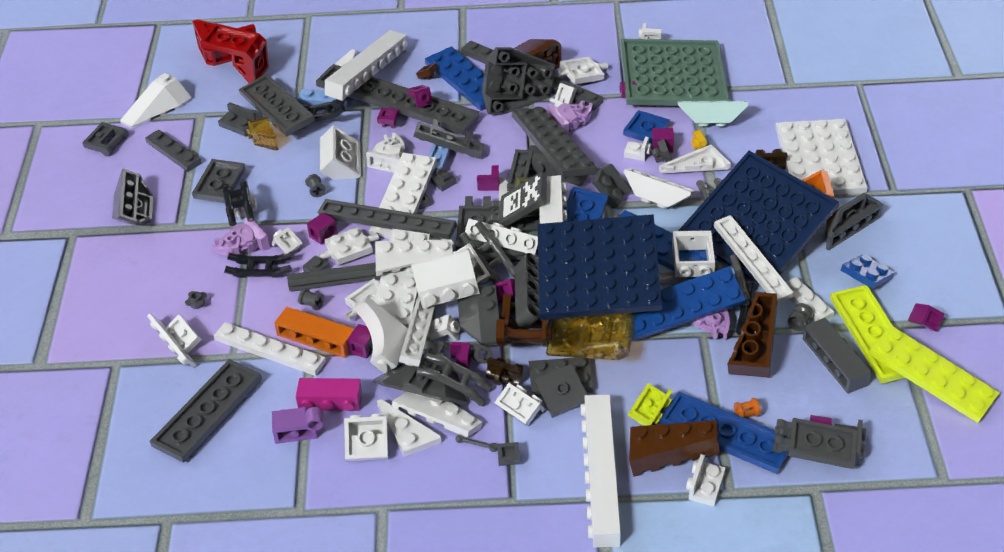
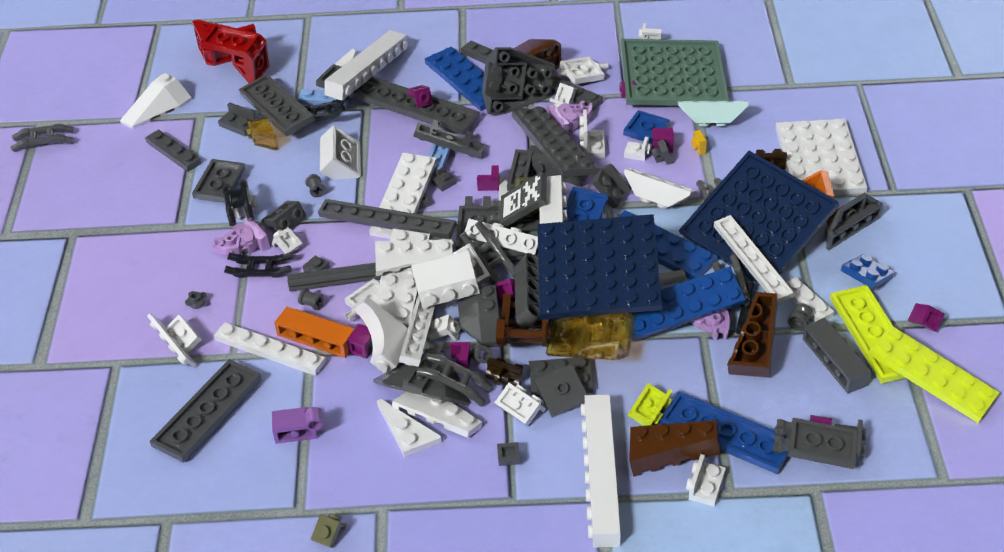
(33, 140): none -> dark grey piece
(101, 135): dark grey plate -> none
(132, 199): dark grey wedge -> none
(285, 216): none -> dark grey bracket
(322, 228): magenta brick -> none
(327, 529): none -> olive bracket
(329, 393): dark pink brick -> none
(348, 246): white plate -> none
(366, 437): white plate -> none
(386, 154): white piece -> none
(387, 116): magenta tile -> none
(427, 71): reddish brown plate -> none
(493, 446): dark grey hinge -> none
(593, 140): none -> white bracket
(702, 241): white window -> none
(703, 159): white wing -> none
(753, 404): orange bush -> none

